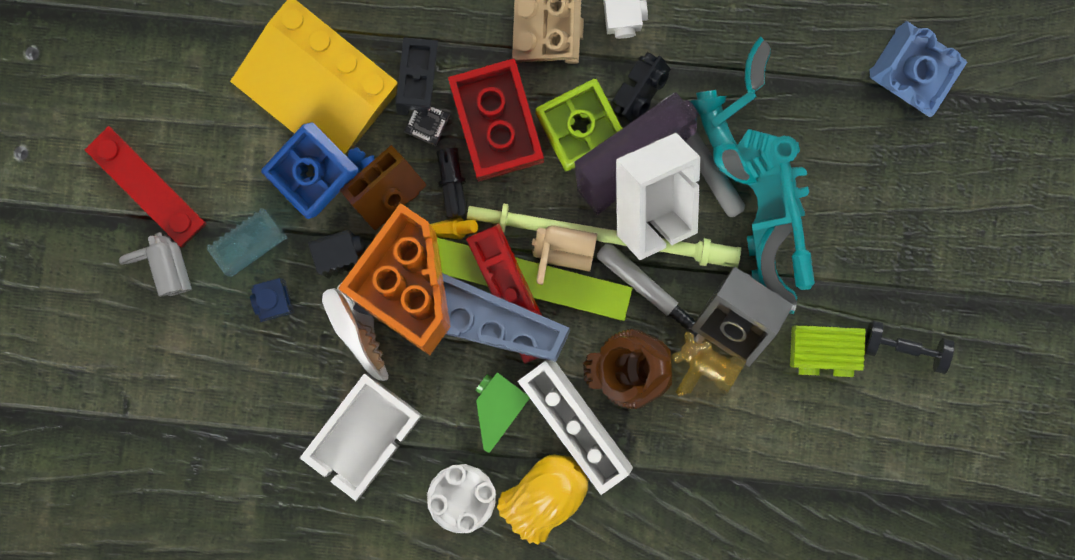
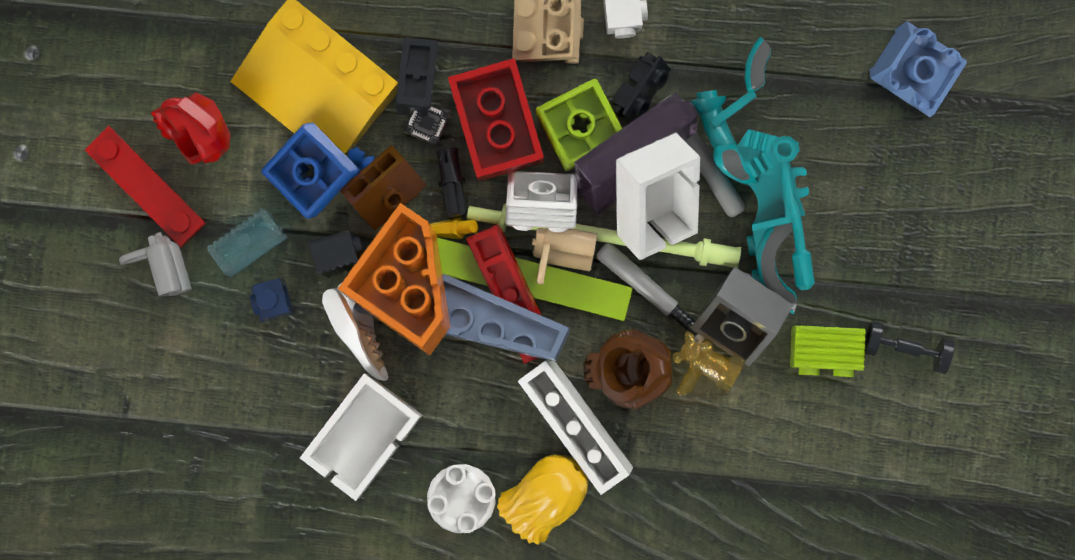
(194, 126): none -> red helmet
(497, 407): bright green slope -> none
(541, 201): none -> white brick

